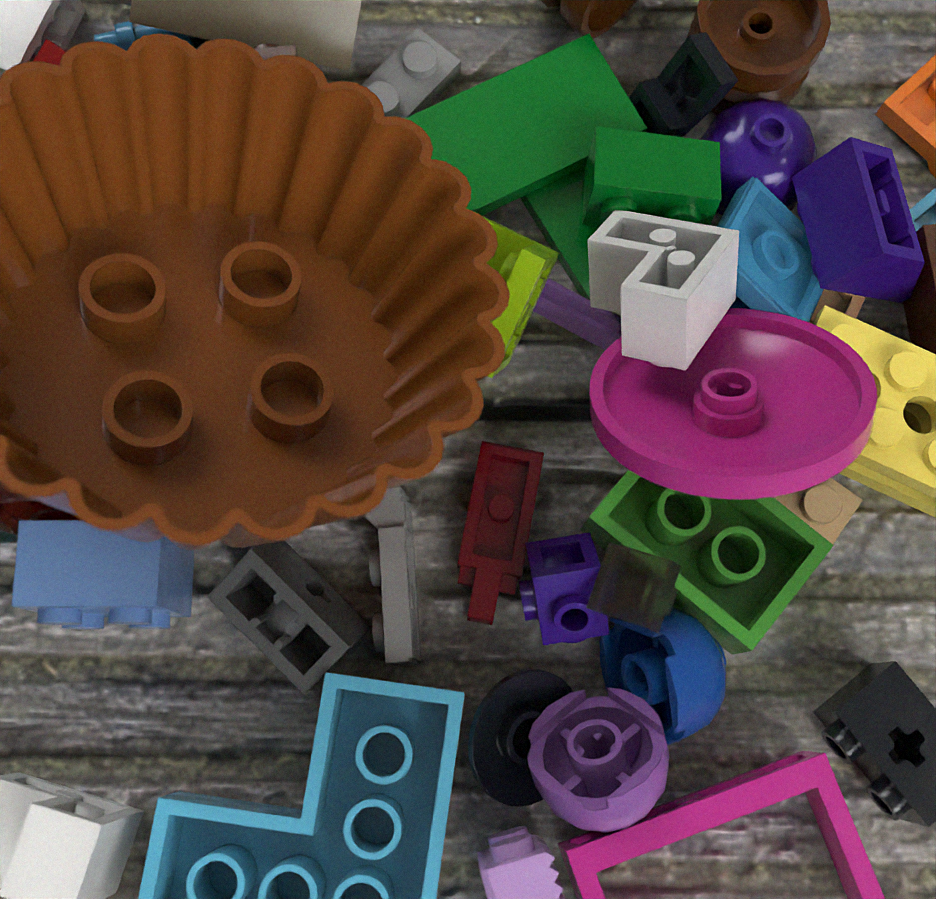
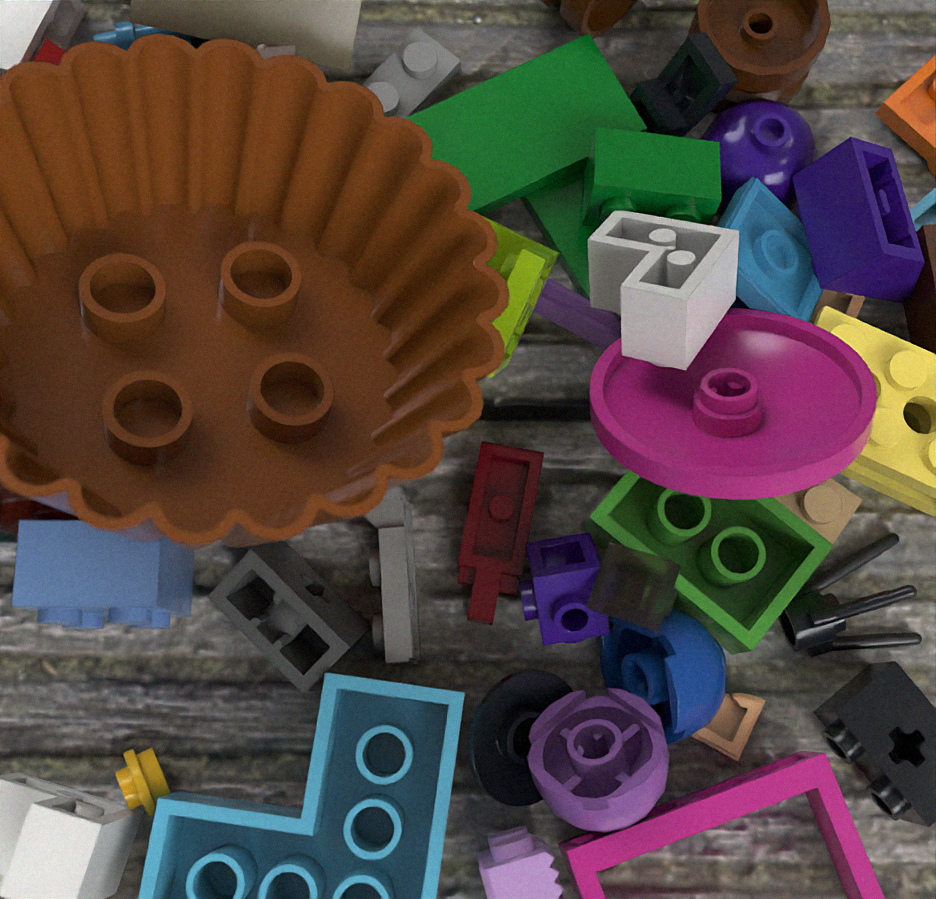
(142, 780): none -> yellow plate
(731, 725): none -> light nougat tile
(815, 618): none -> black plant

